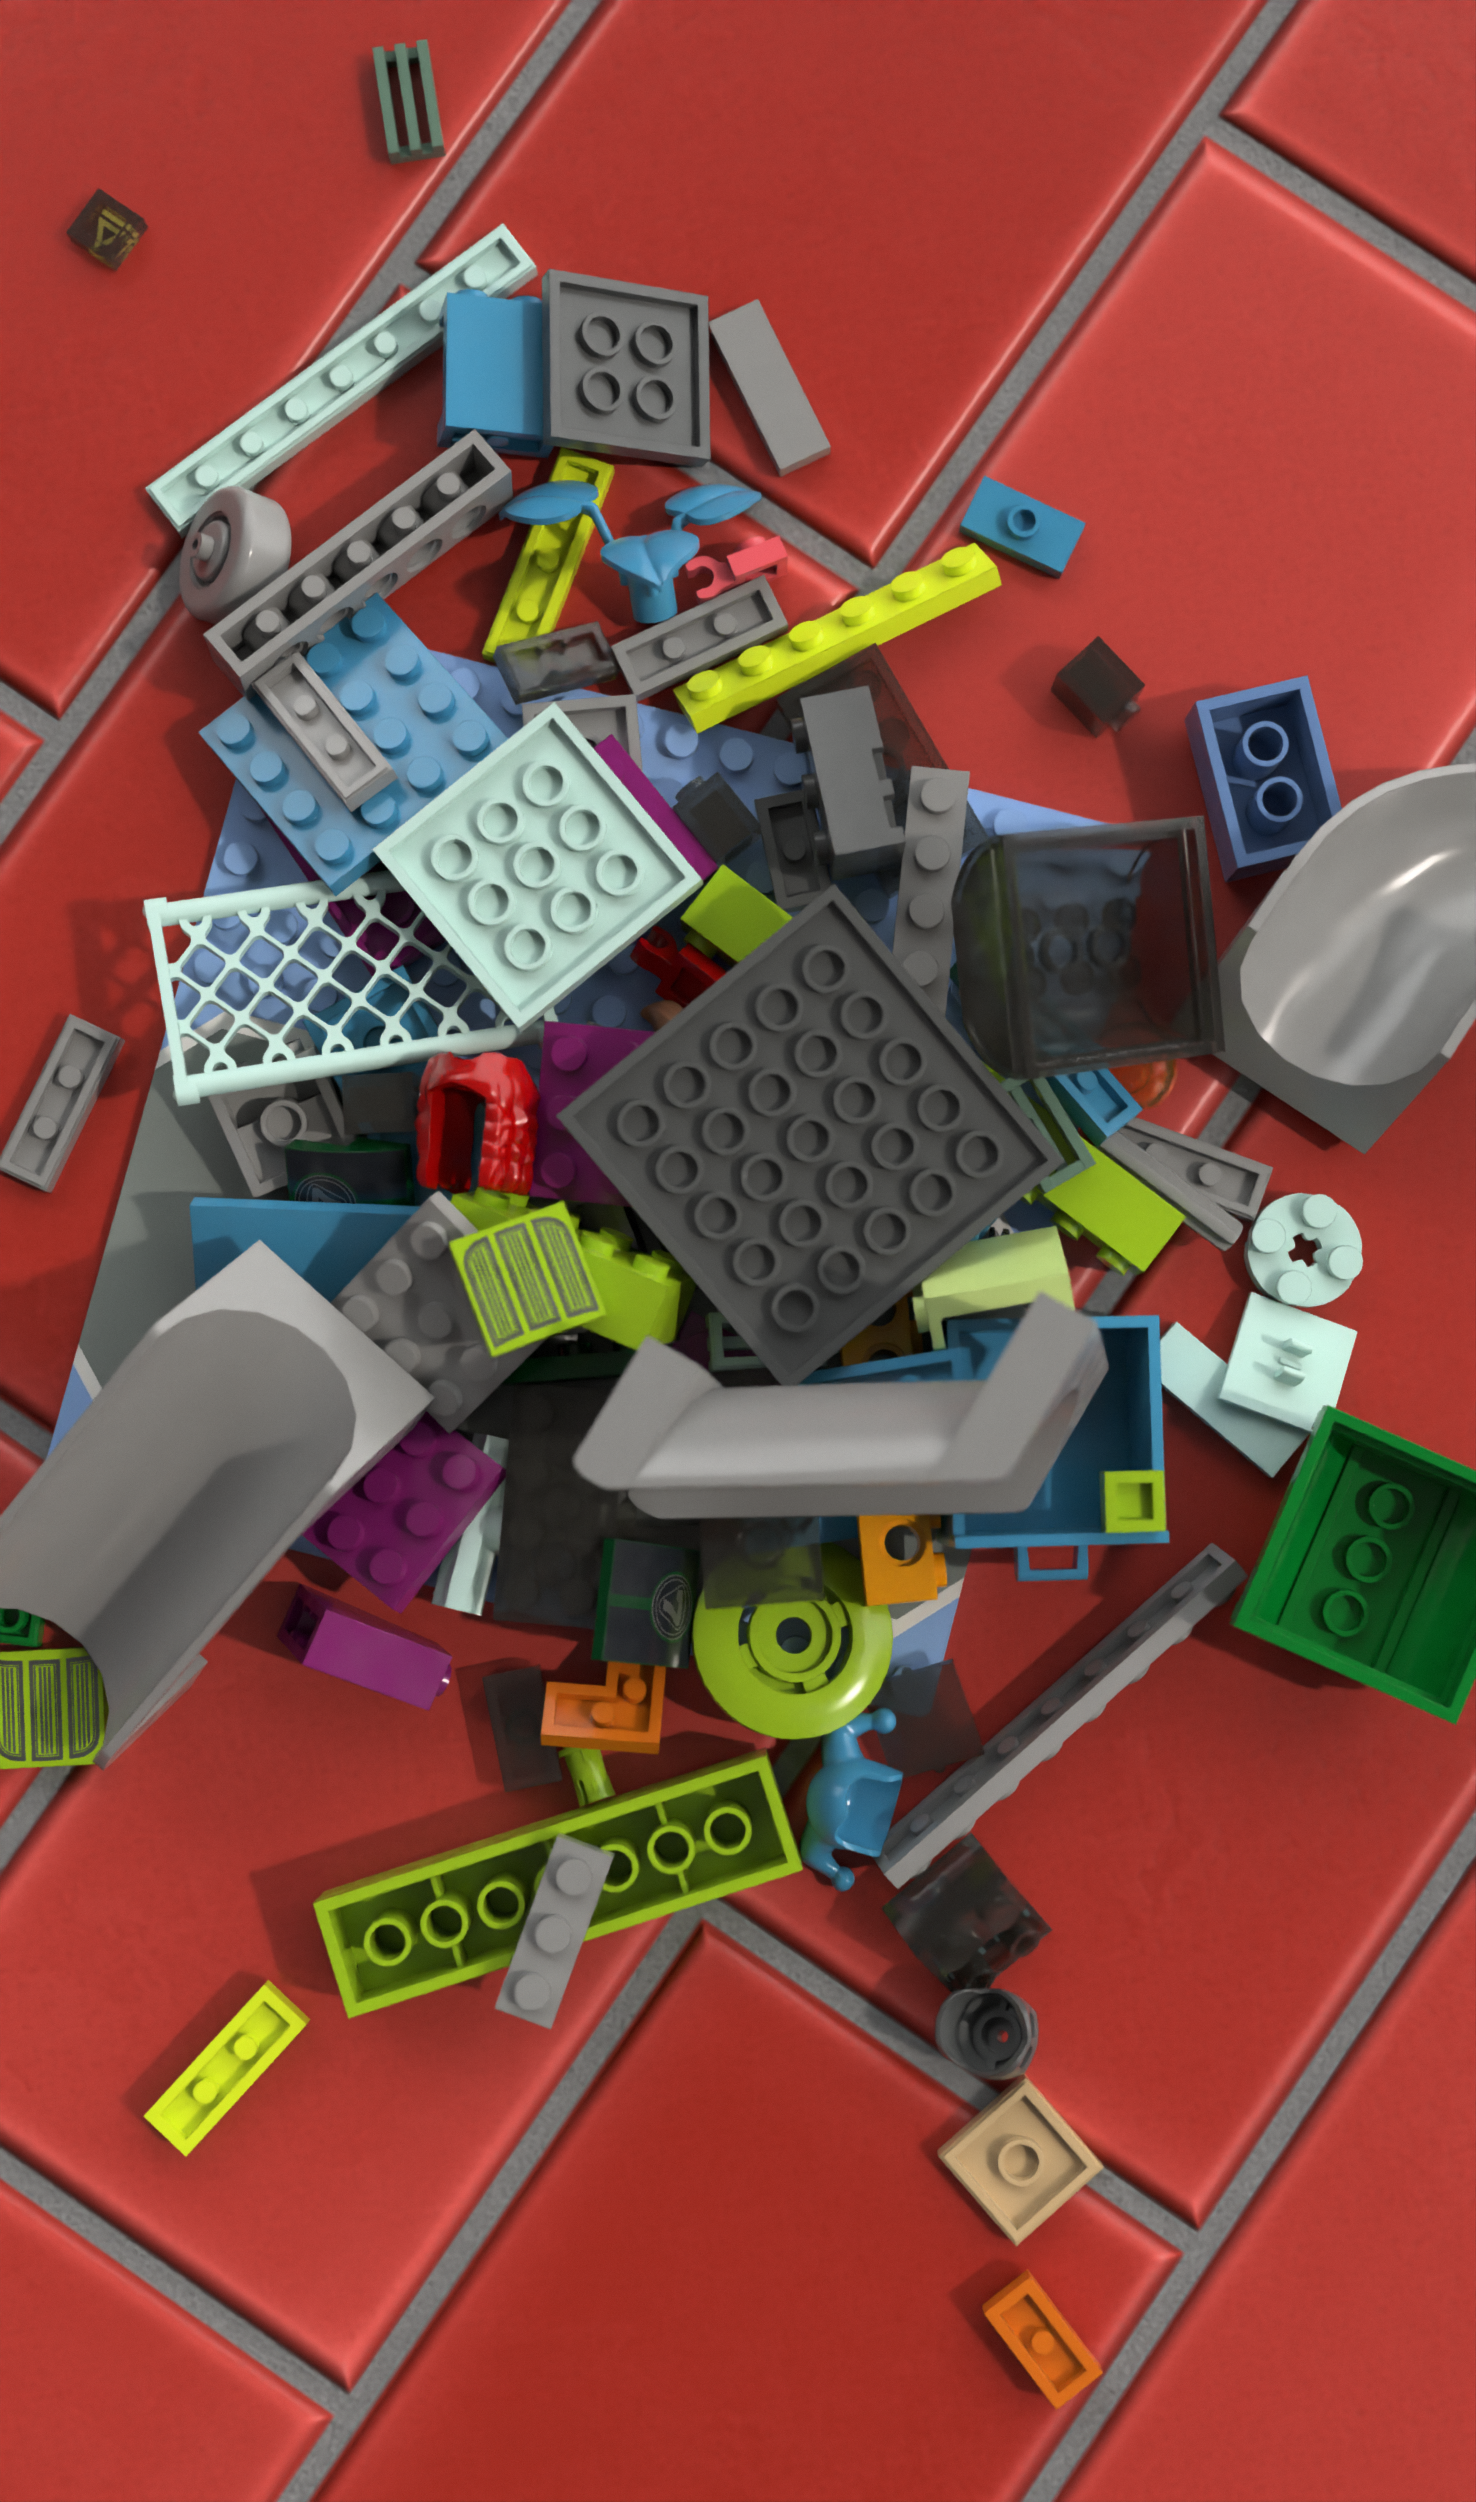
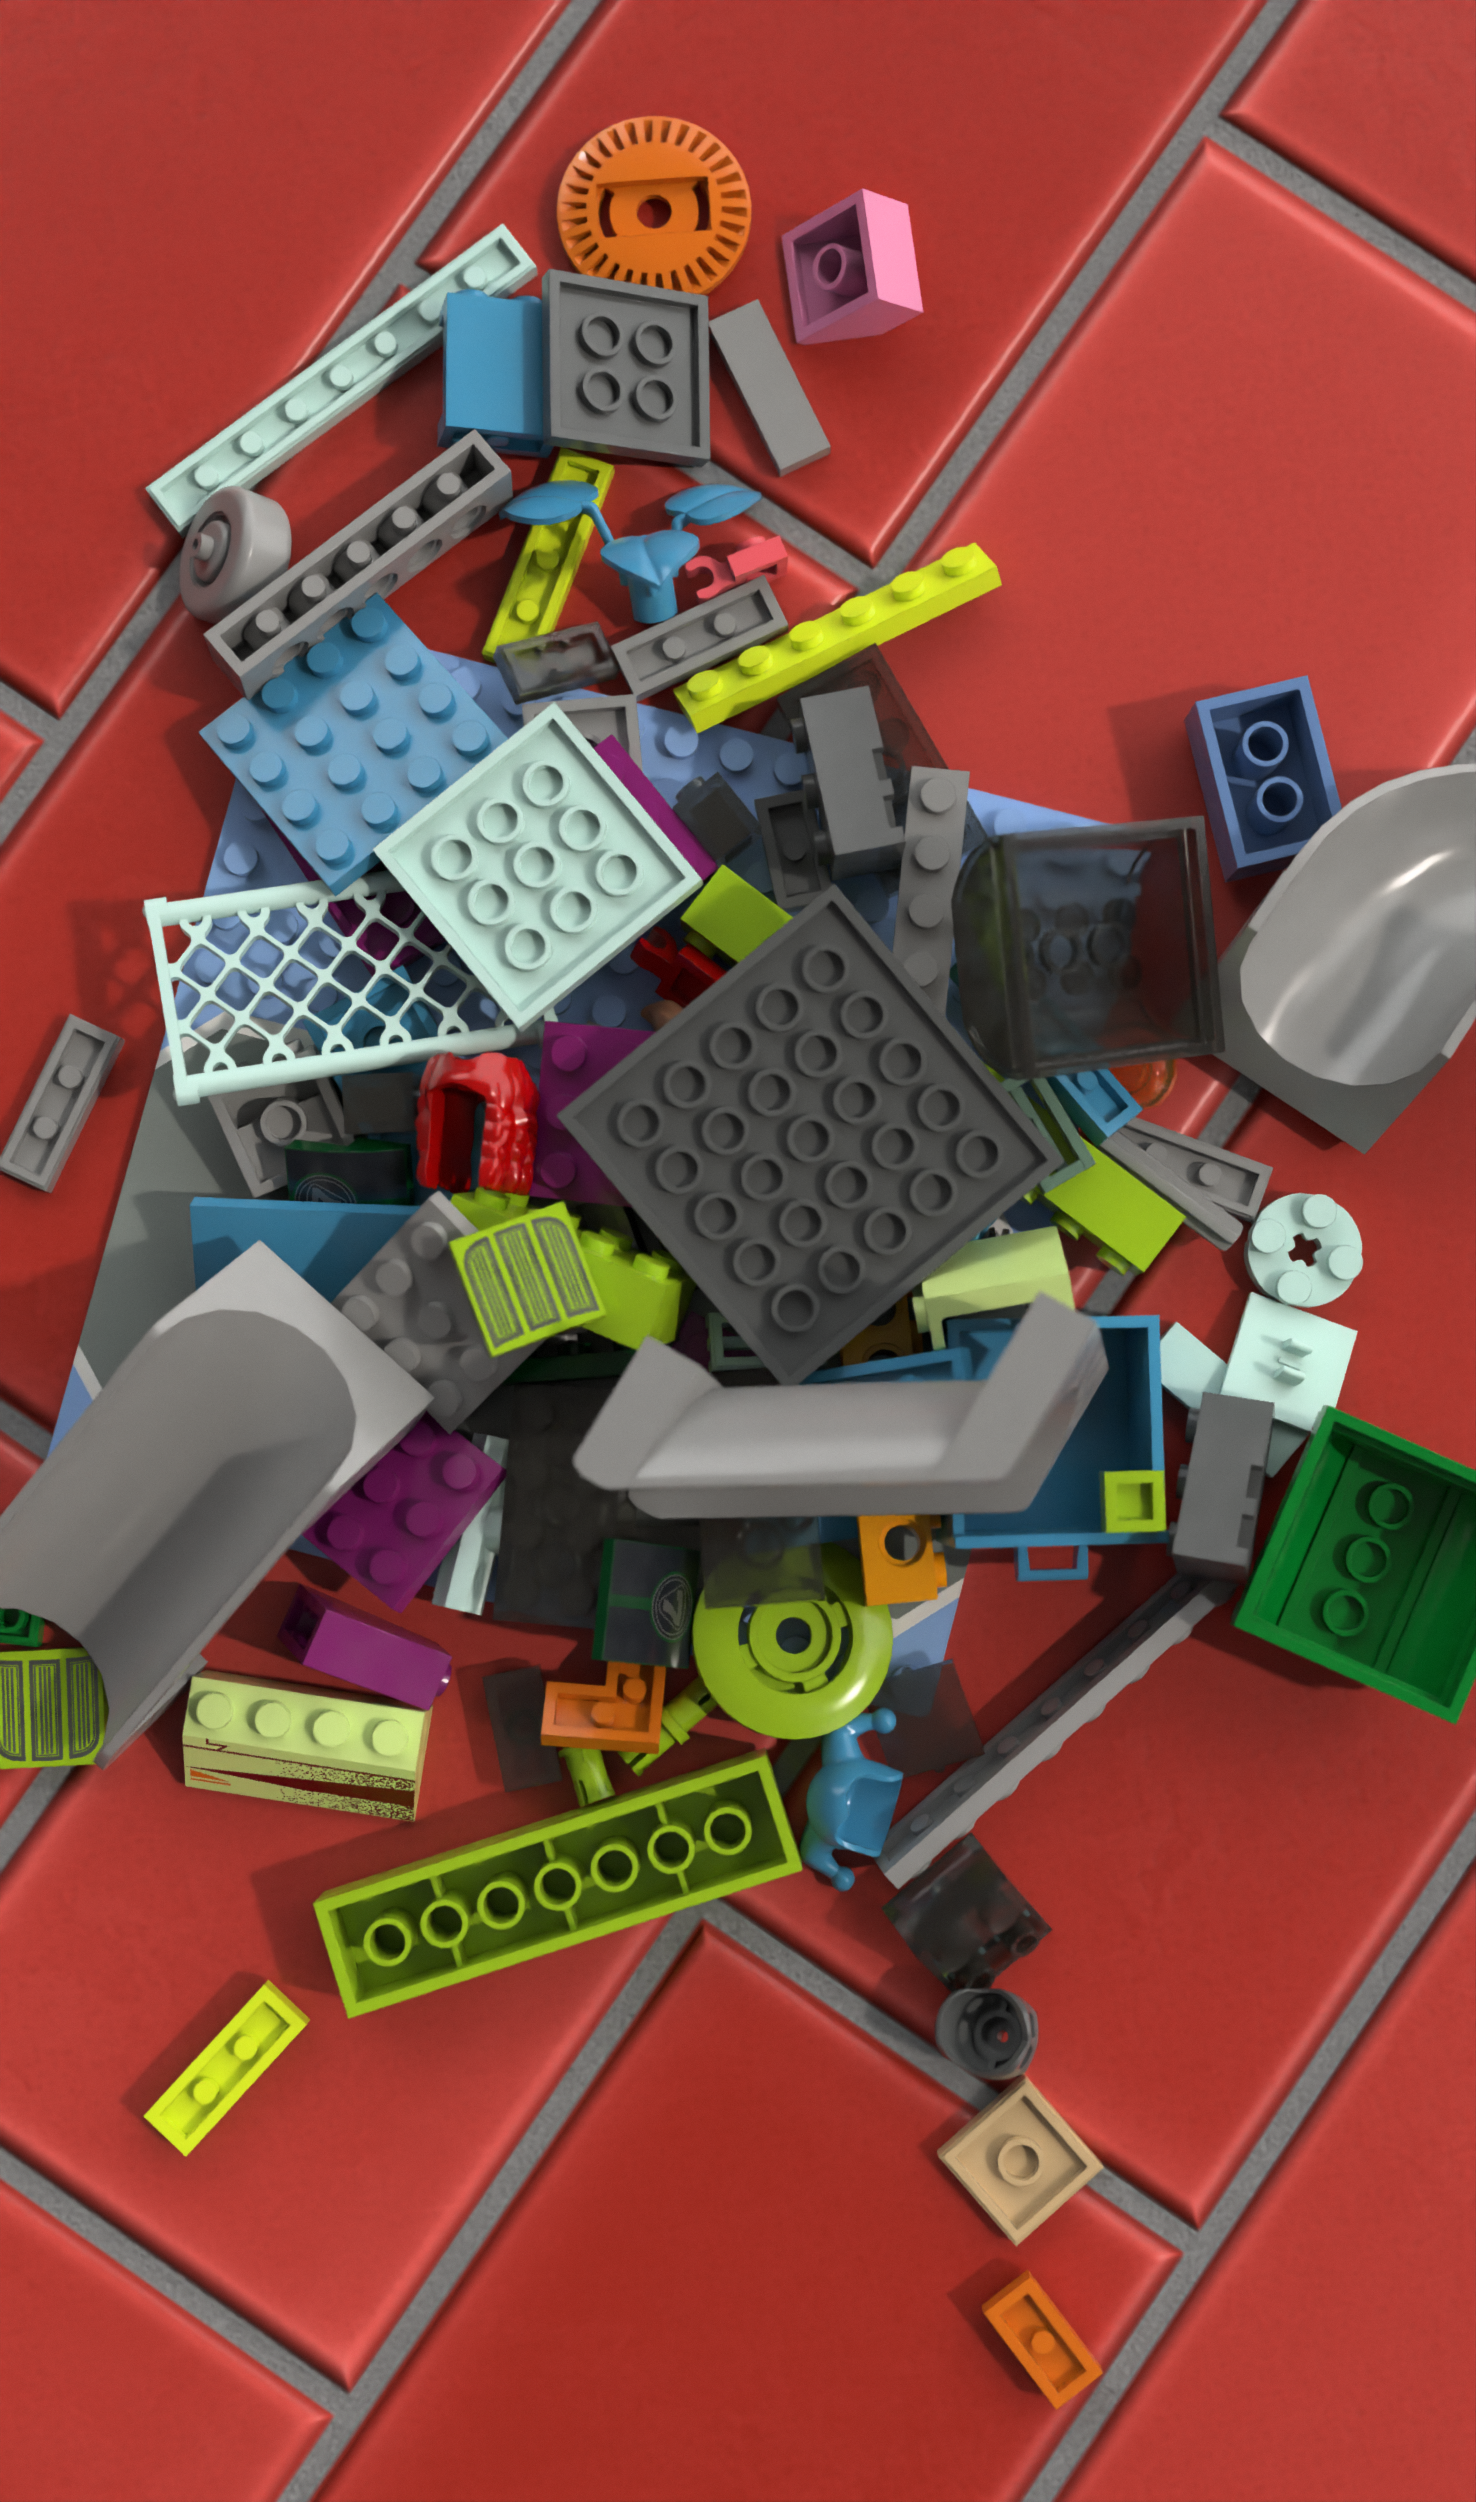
(107, 229): clear smoke tile -> none
(304, 1744): none -> yellowish green slope
(324, 731): light grey tile -> none
(402, 58): sand green tile -> none
(554, 1931): light grey plate -> none
(664, 162): none -> orange piece
(677, 1719): none -> lime pin
(852, 270): none -> bright pink slope
(1021, 527): dark azure plate -> none
(1099, 688): clear smoke brick -> none
(1221, 1488): none -> dark grey wedge

